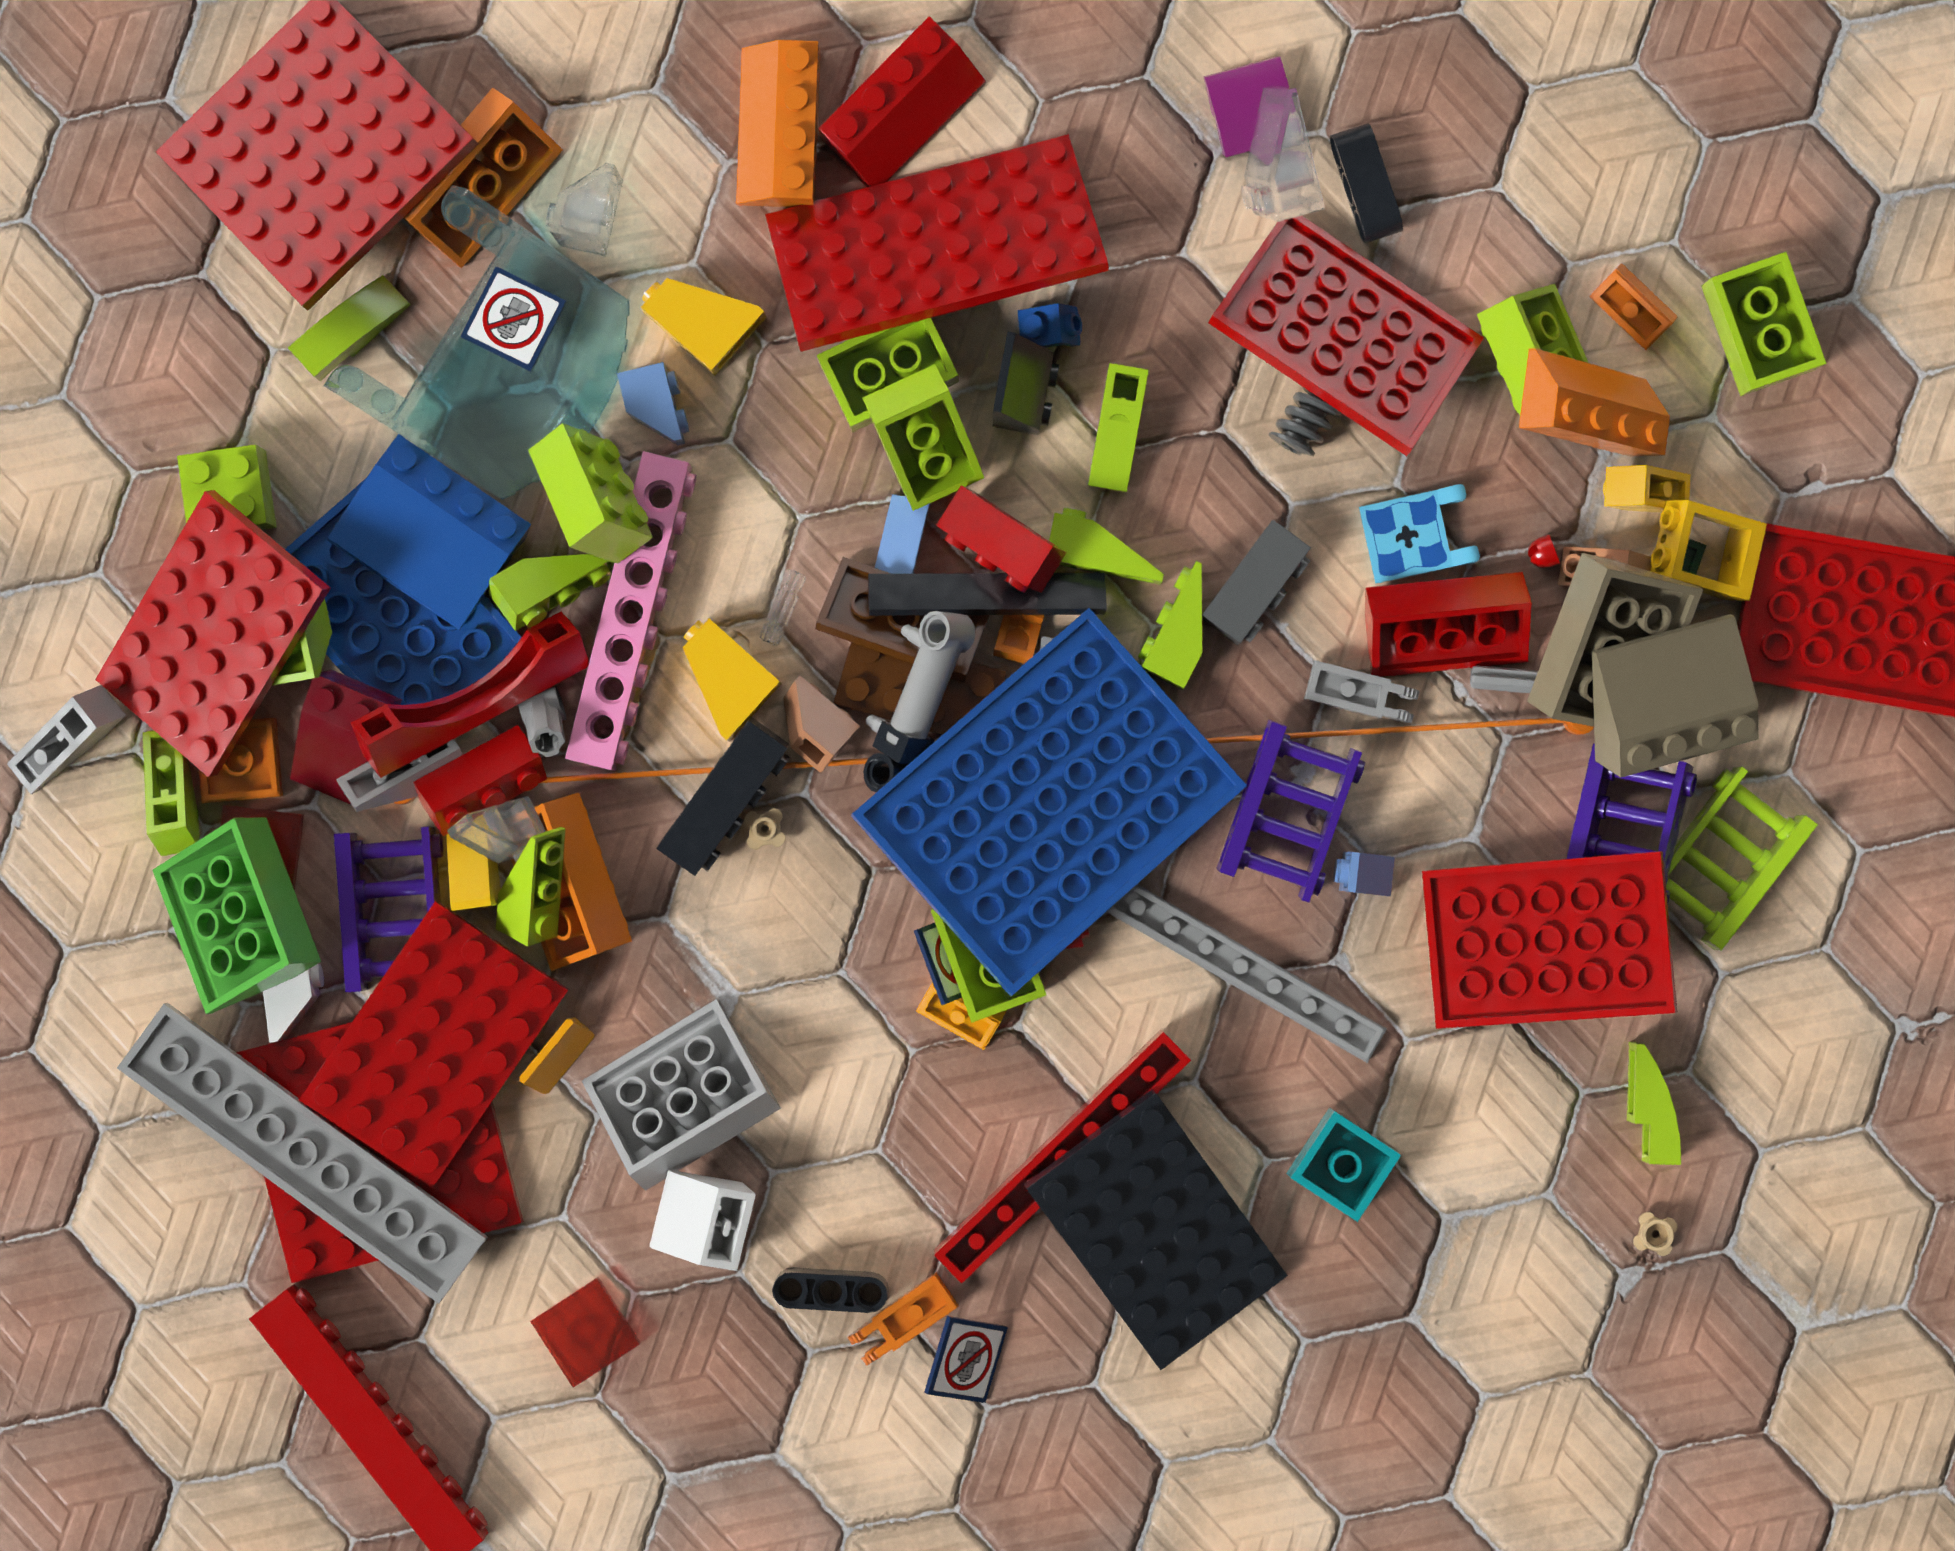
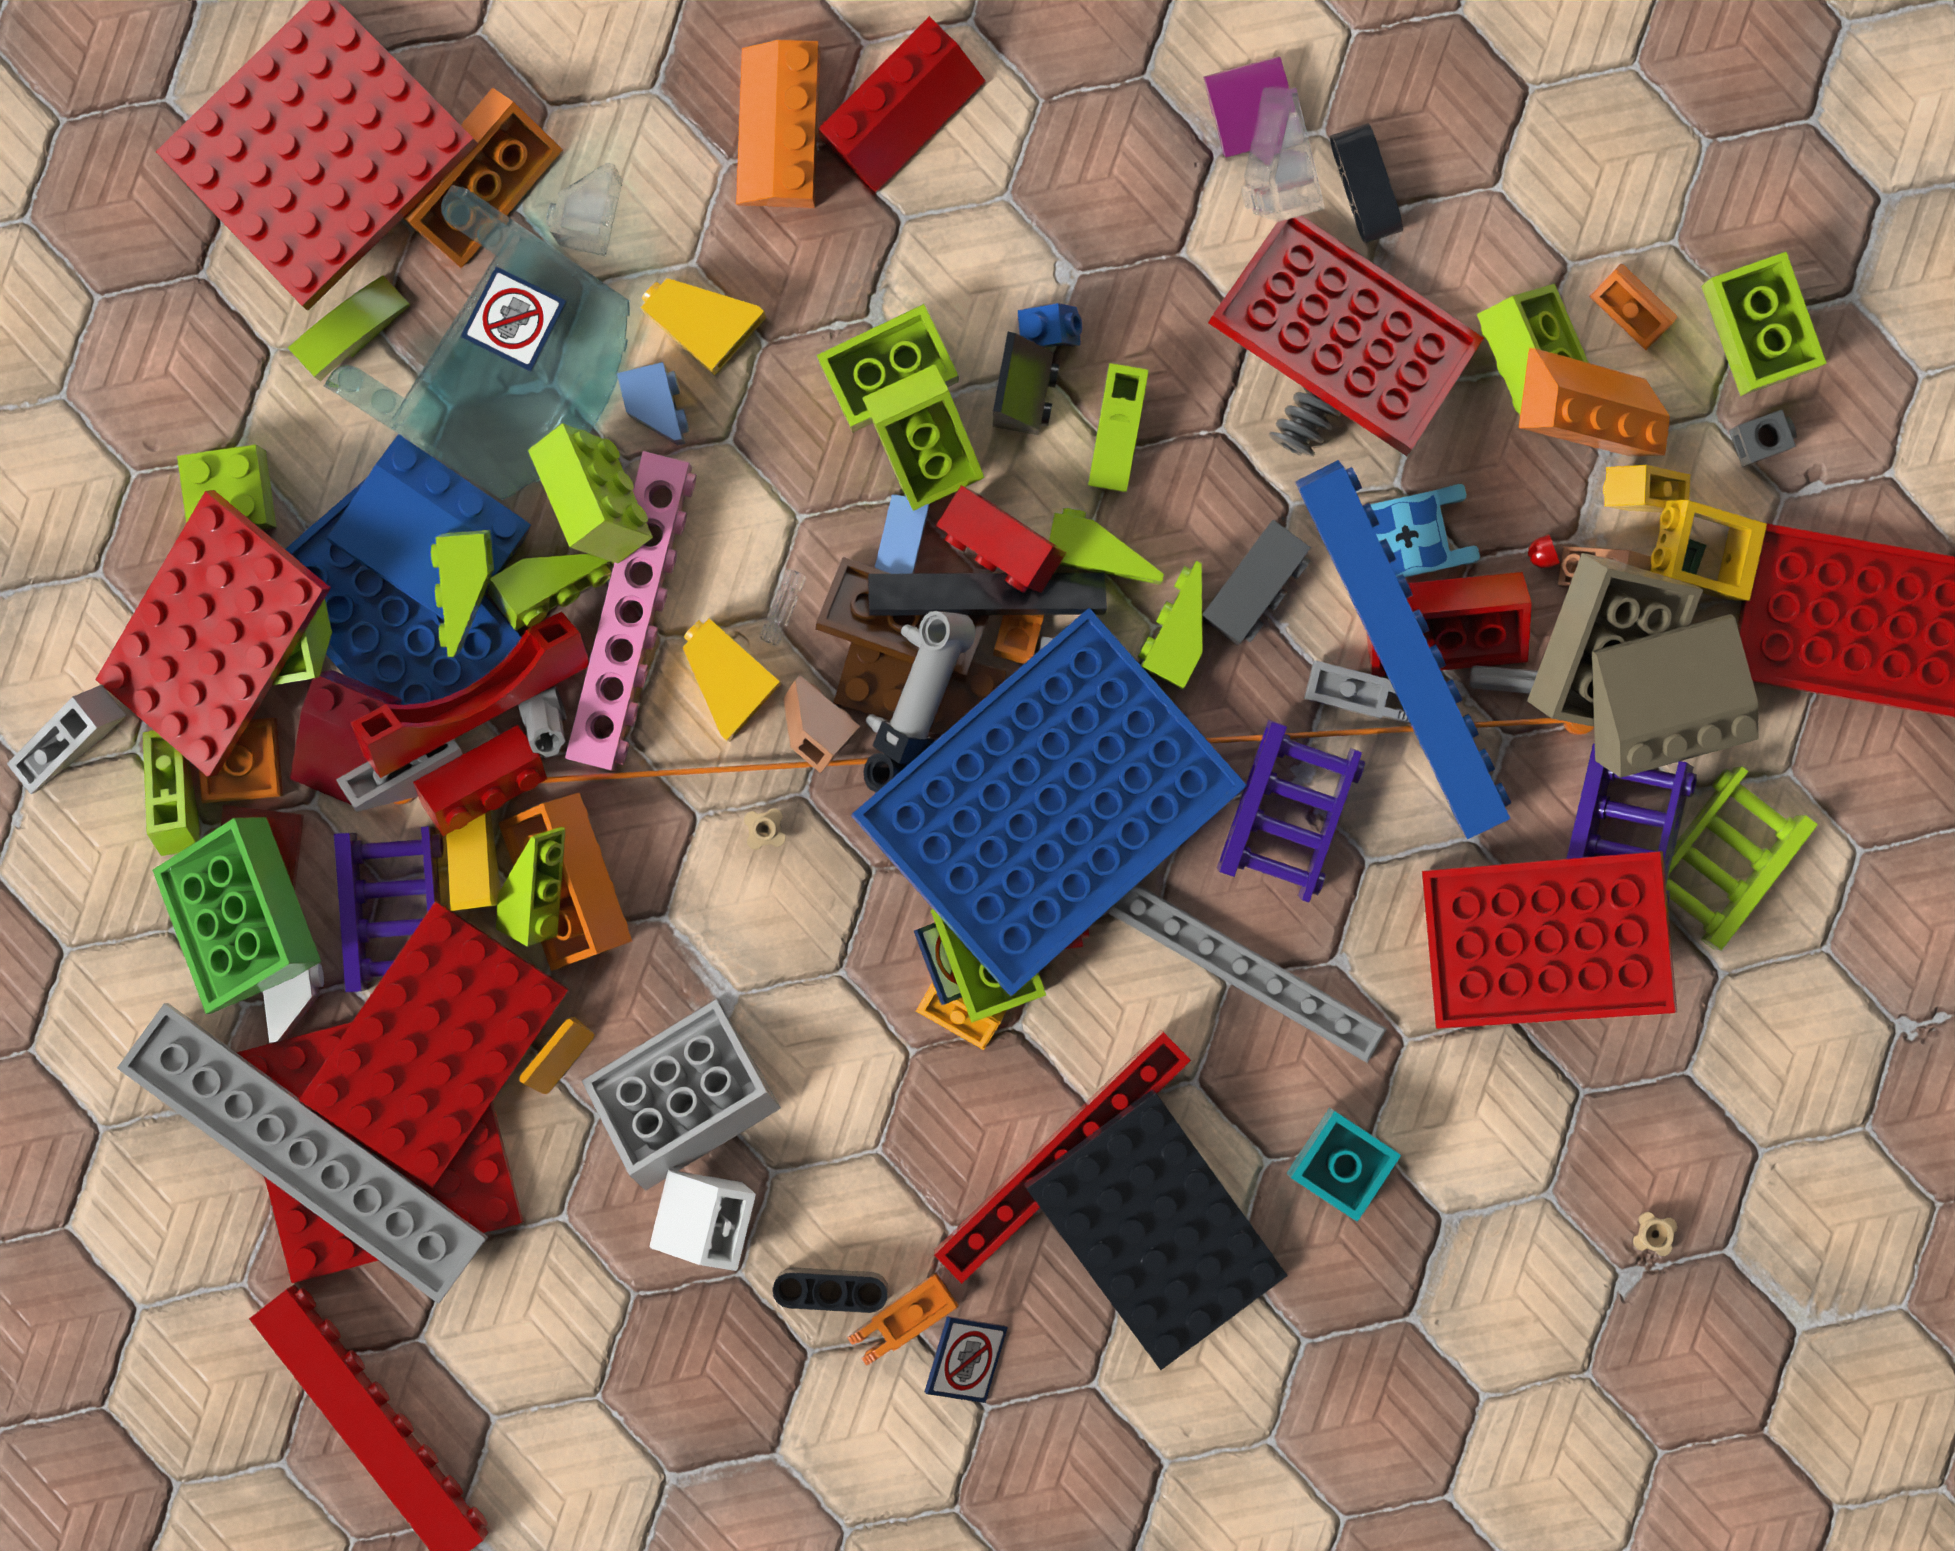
(464, 574): none -> lime slope
(499, 830): clear slope -> none
(585, 1332): clear red tile -> none
(723, 796): black brick -> none
(936, 242): red plate -> none
(1364, 873): medium blue slope -> none
(1402, 648): none -> blue brick
(1652, 1106): lime slope -> none
(1747, 442): none -> dark grey brick

